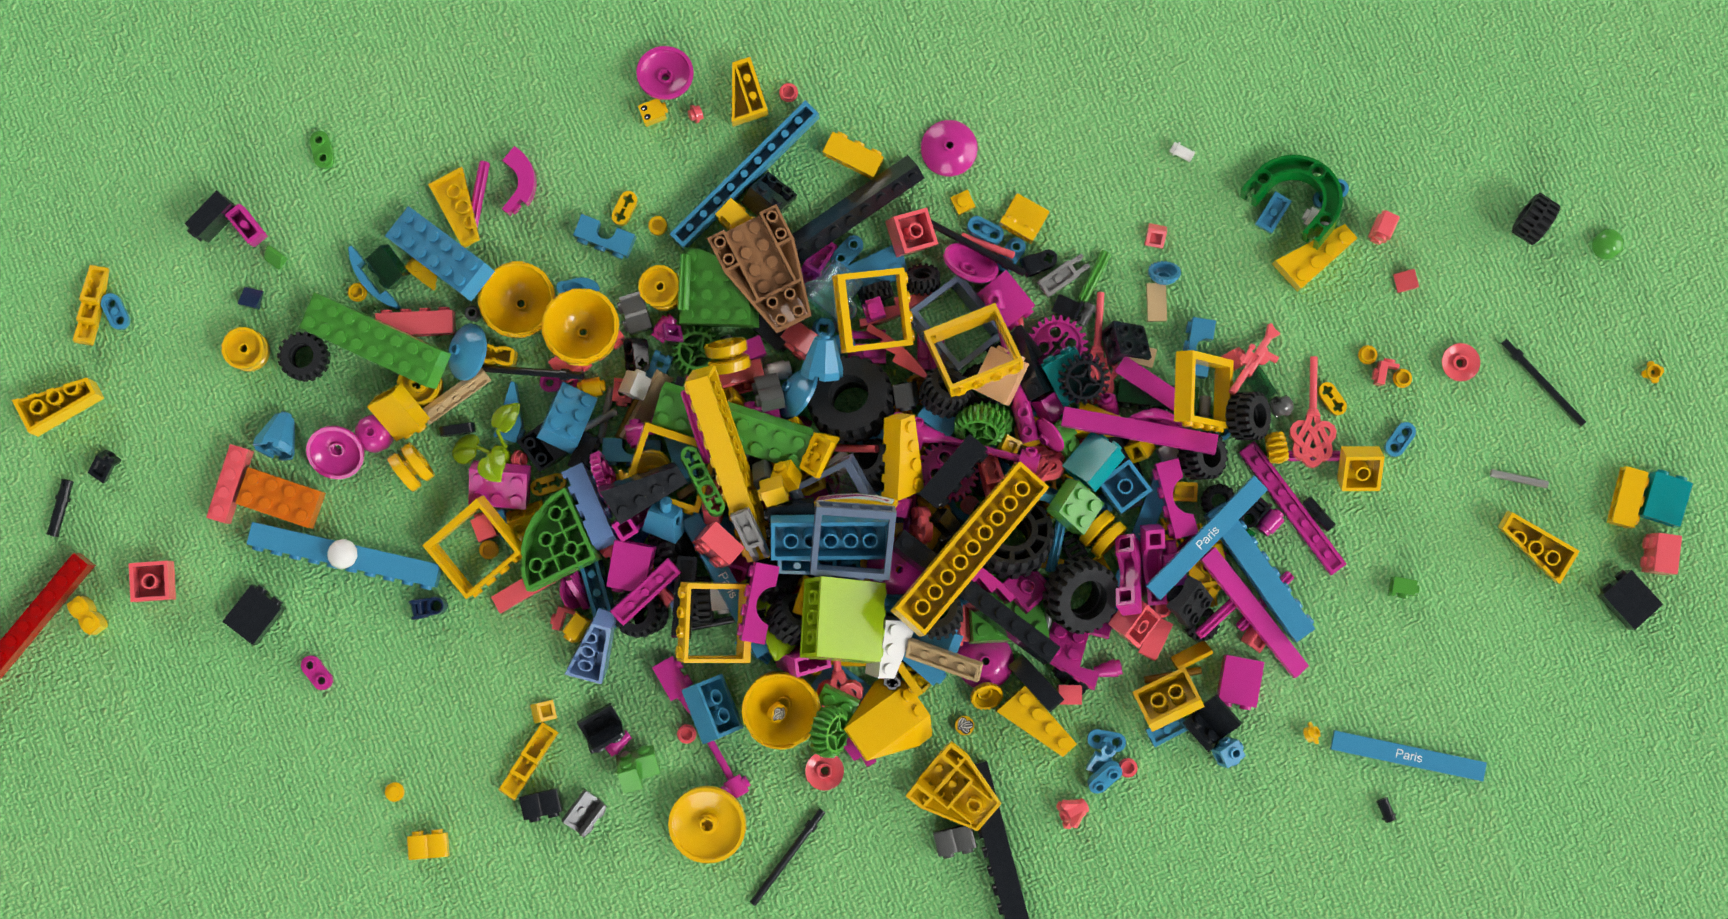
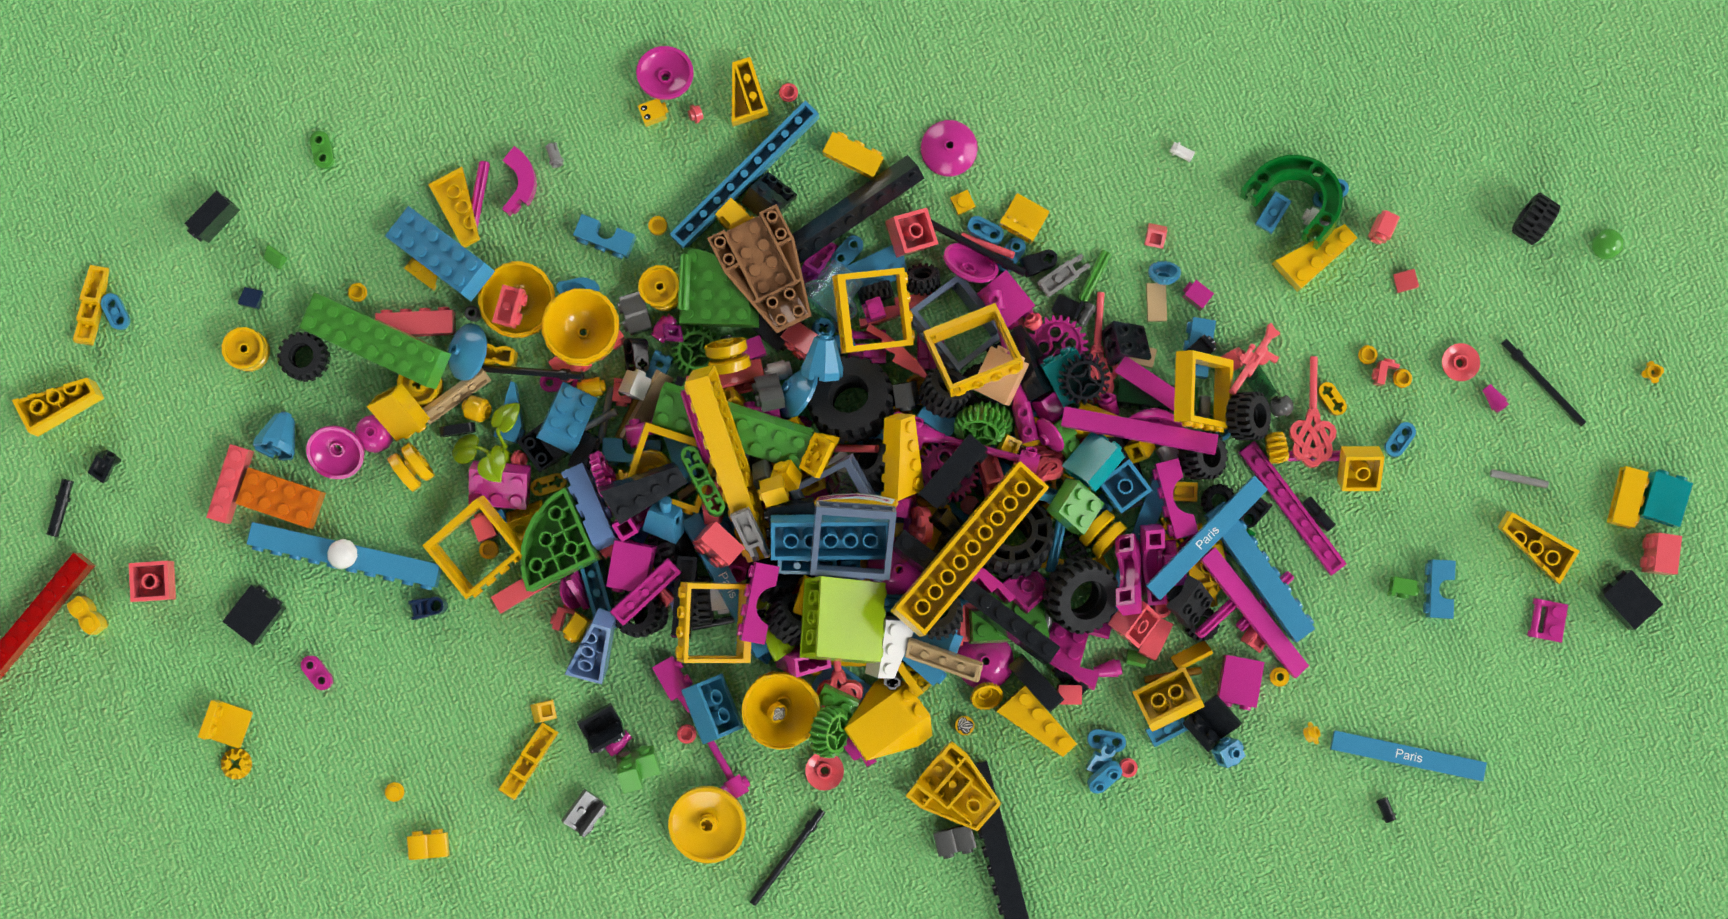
(225, 723): none -> yellow bracket
(245, 763): none -> yellow gear
(246, 225): dark pink brick -> none
(358, 262): dark azure slope -> none
(387, 267): clear green brick -> none
(476, 408): none -> yellow head
(509, 306): none -> coral bracket
(541, 804): black brick -> none
(554, 155): none -> light grey pin
(628, 210): yellow beam -> none
(1033, 321): none -> coral plate
(1072, 812): coral rock -> none
(1135, 659): none -> bright green slope
(1197, 294): none -> dark pink brick
(1204, 344): none -> black bracket
(1270, 522): dark pink brick -> none
(1273, 676): none -> yellow plate
(1435, 604): none -> dark azure arch
(1495, 398): none -> dark pink cone
(1553, 621): none -> dark pink plate

